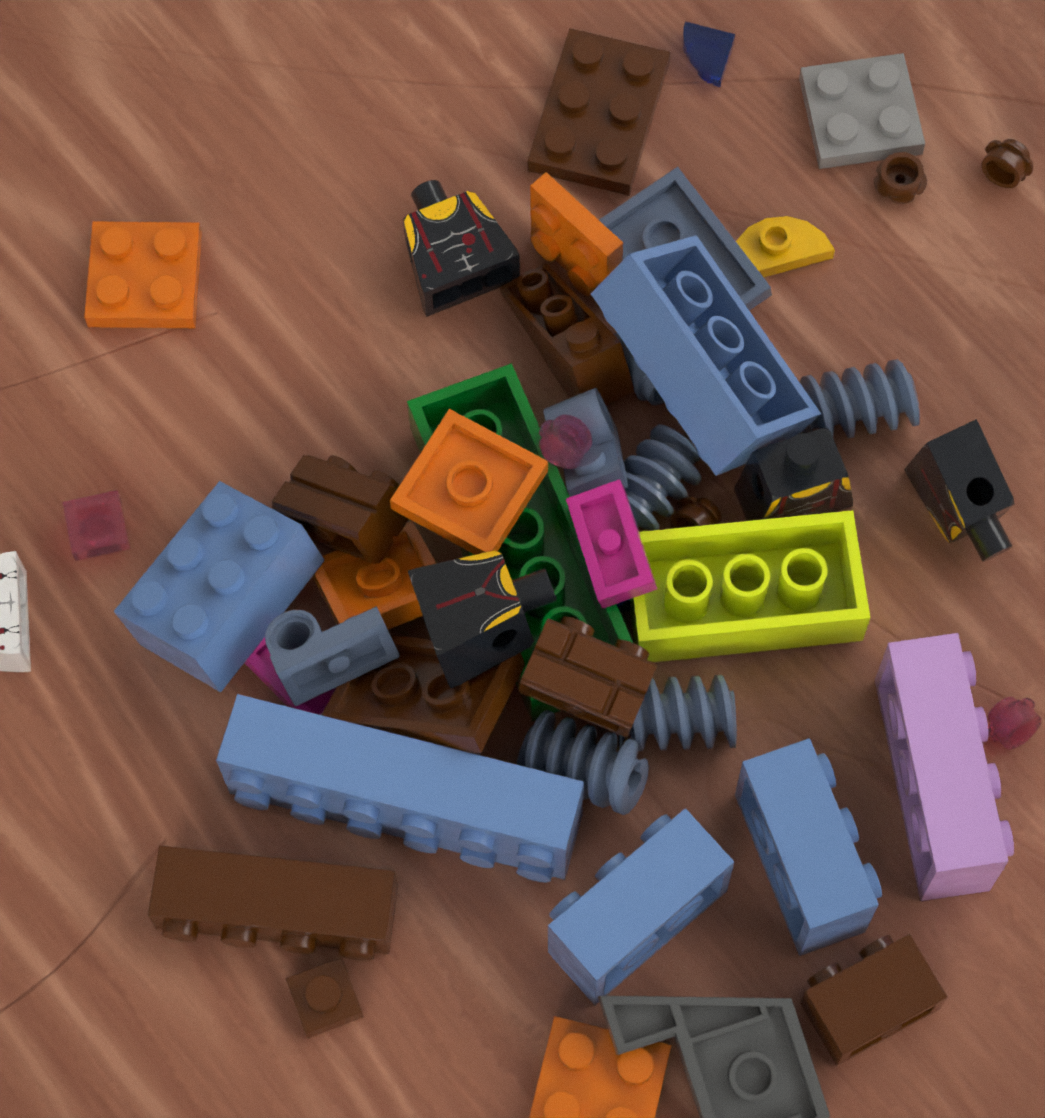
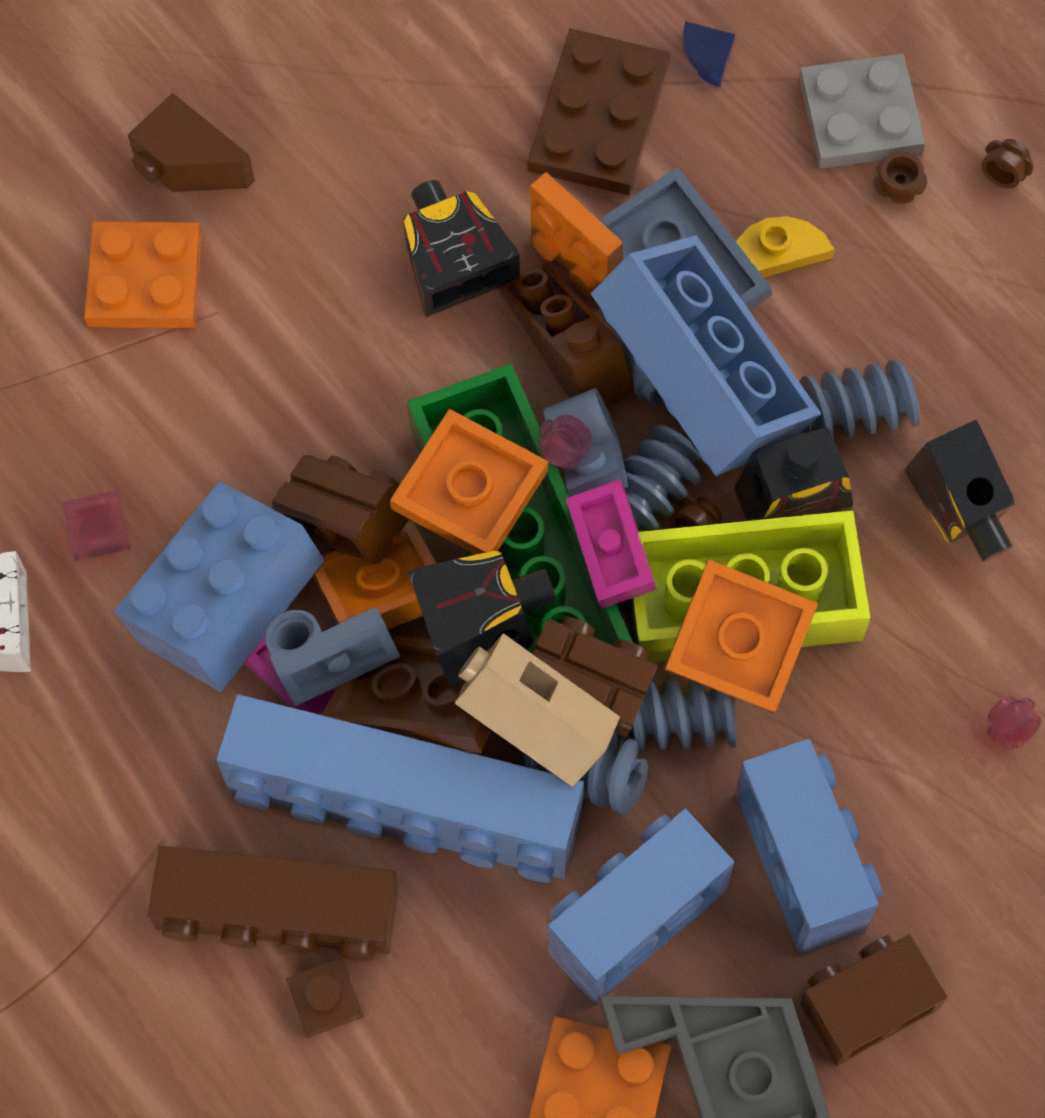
(187, 151): none -> reddish brown slope
(536, 709): none -> tan brick
(741, 636): none -> orange plate
(942, 767): lavender brick -> none

